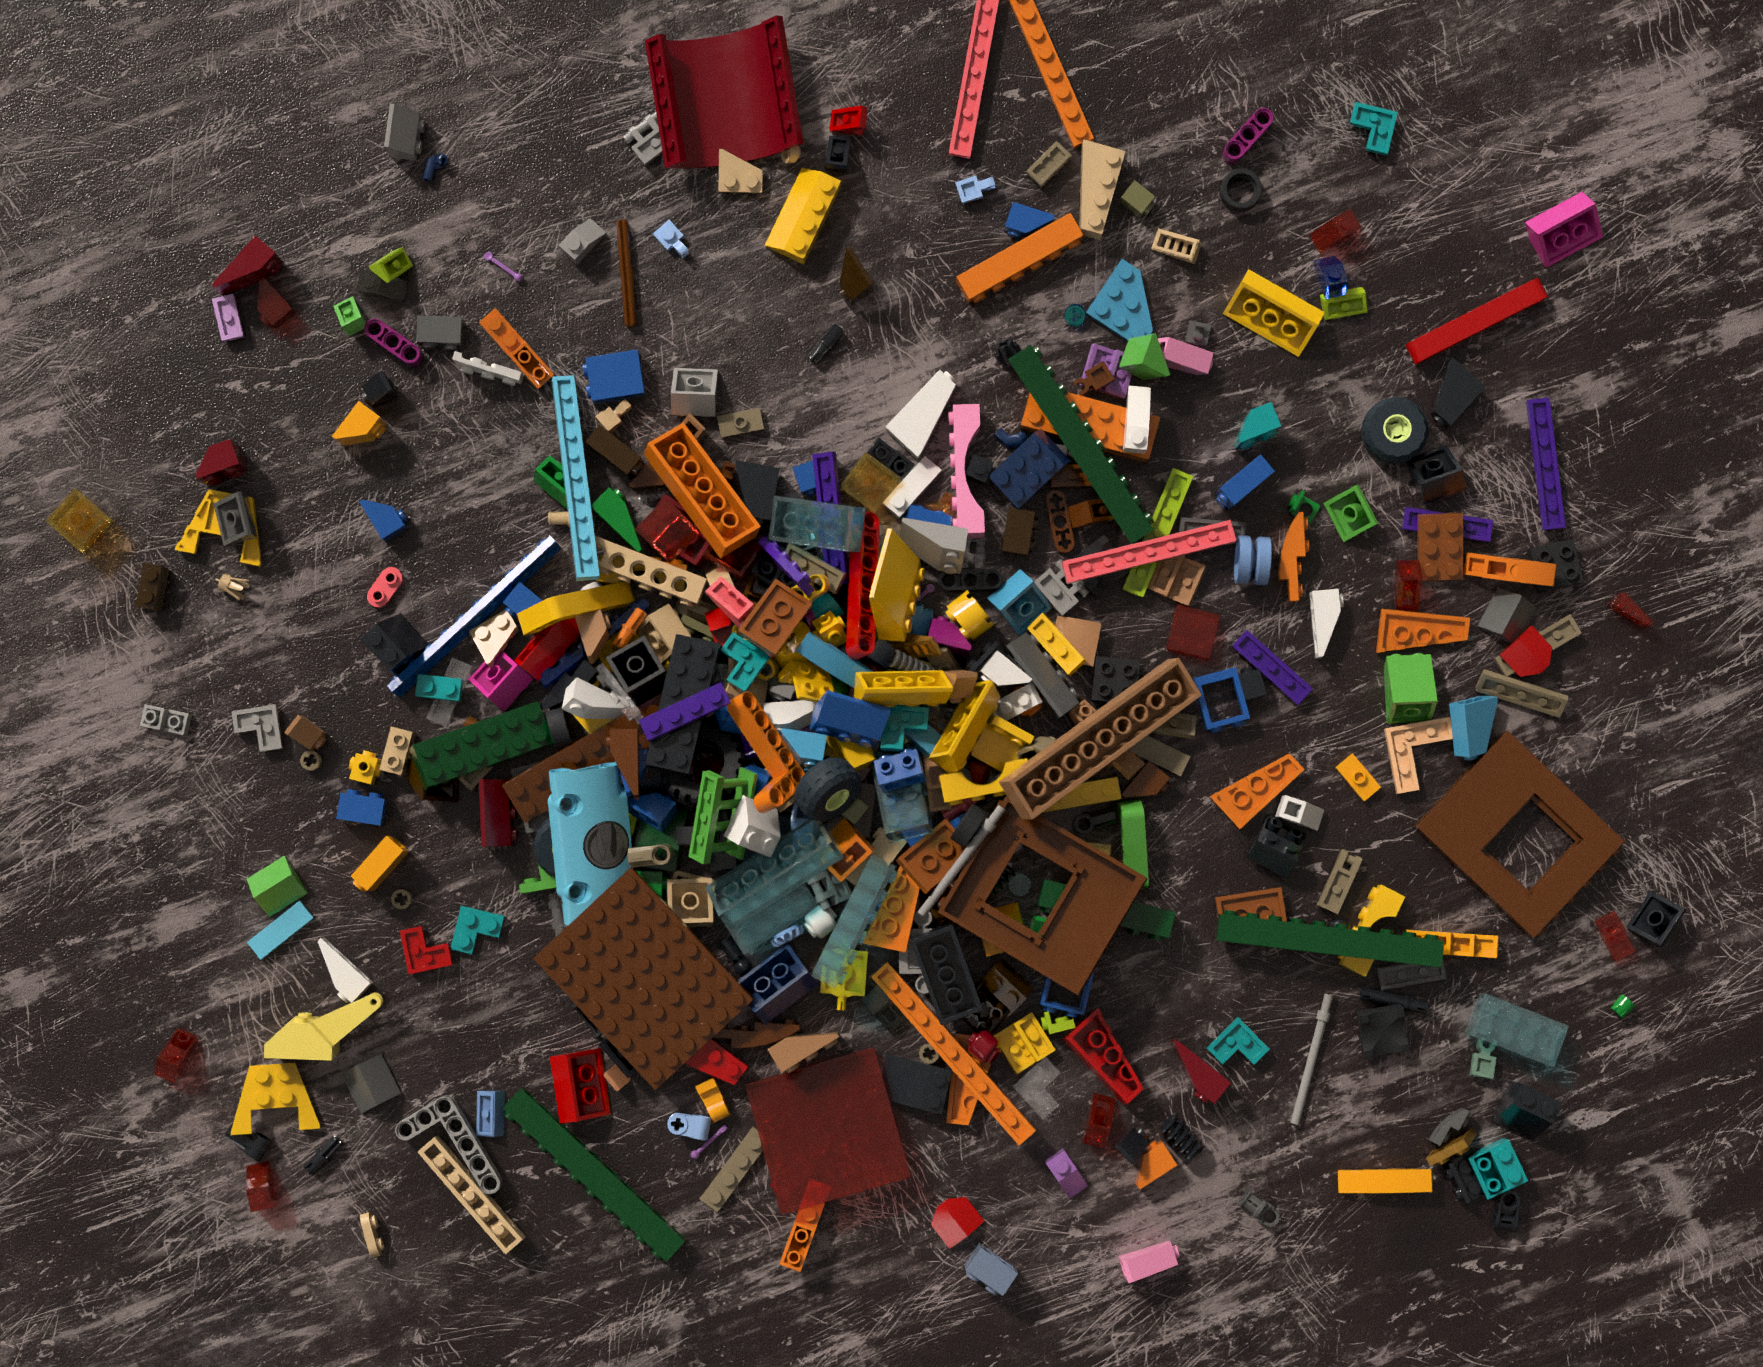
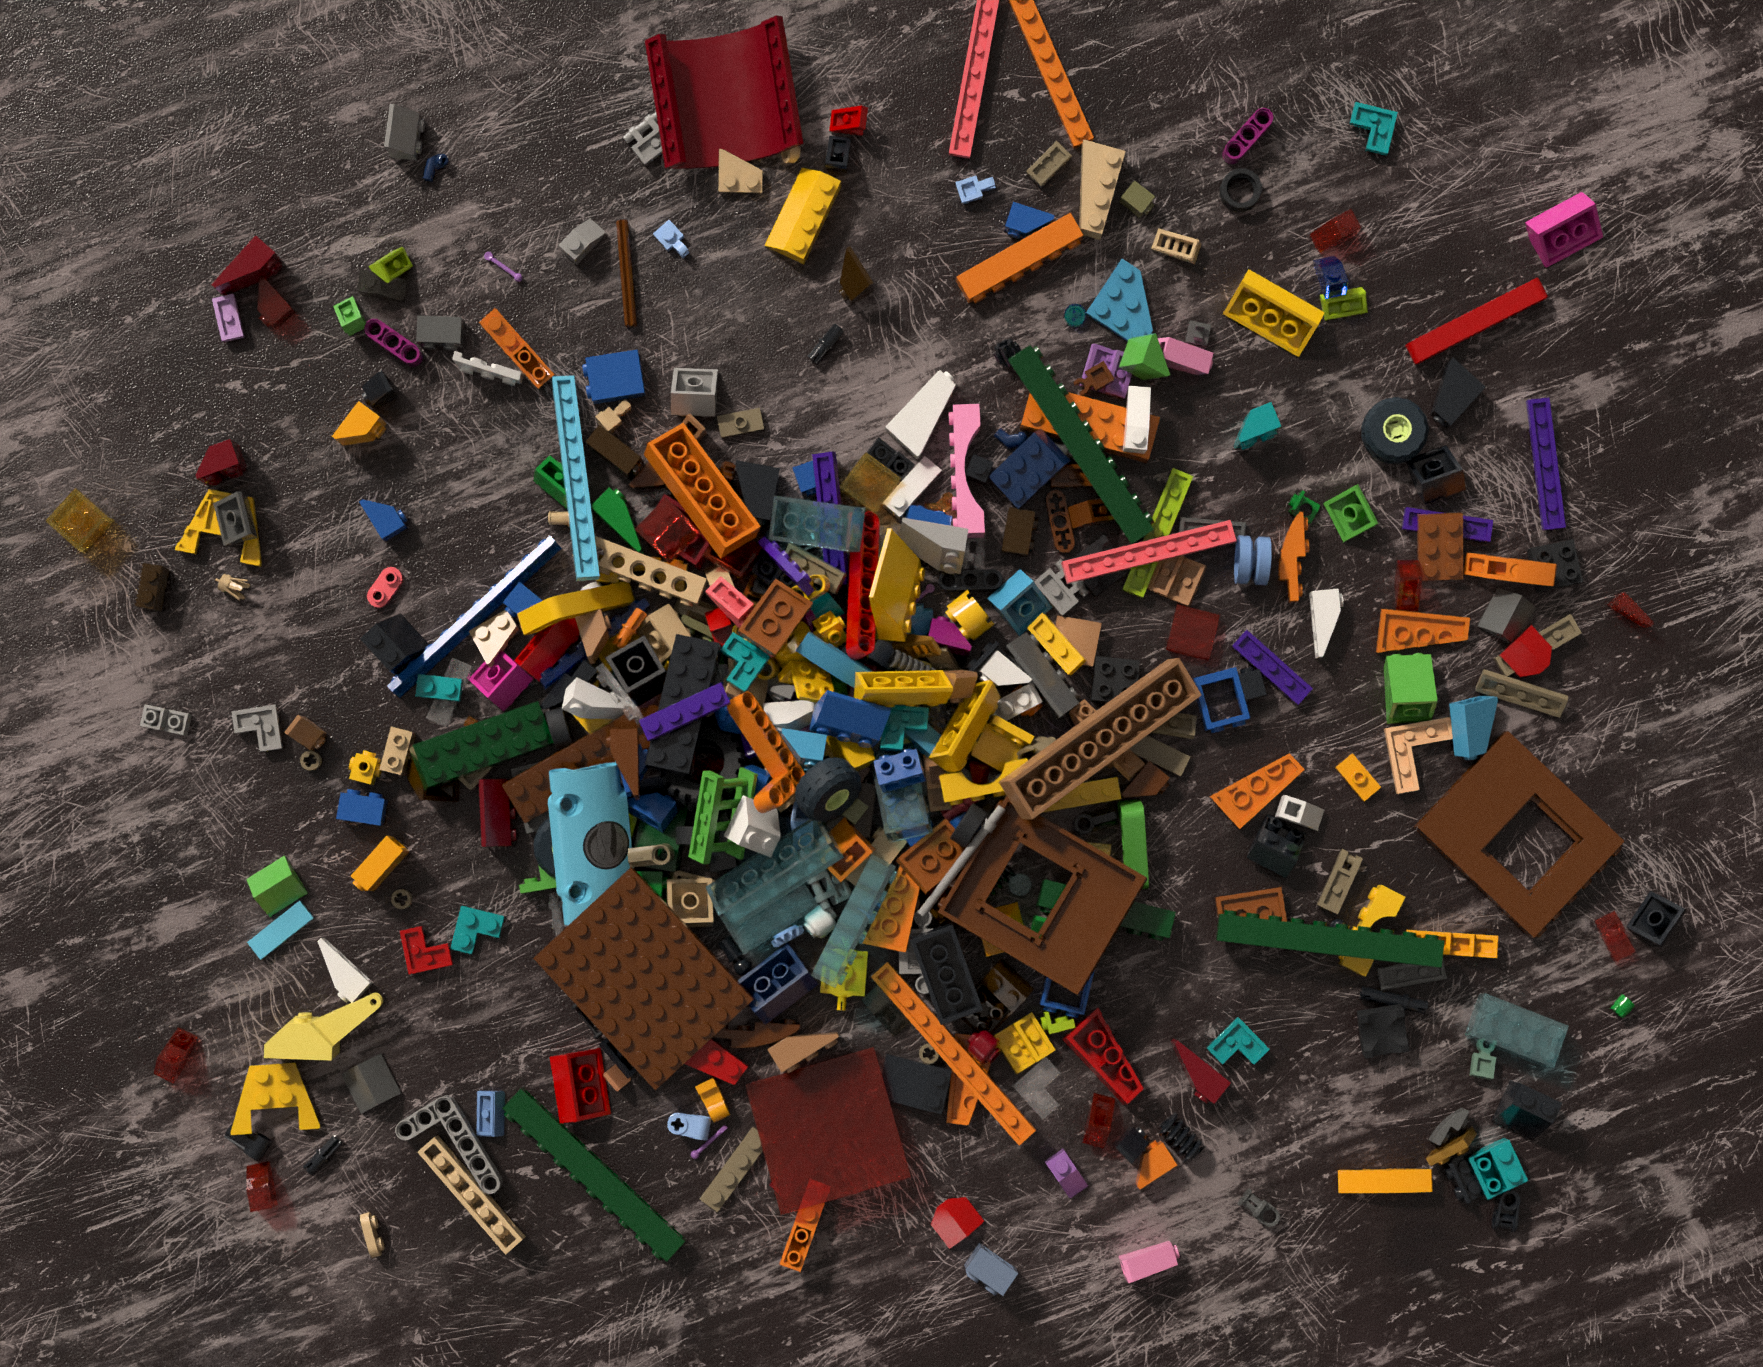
(1244, 483): blue brick -> none
(1323, 1016): light grey bar -> none

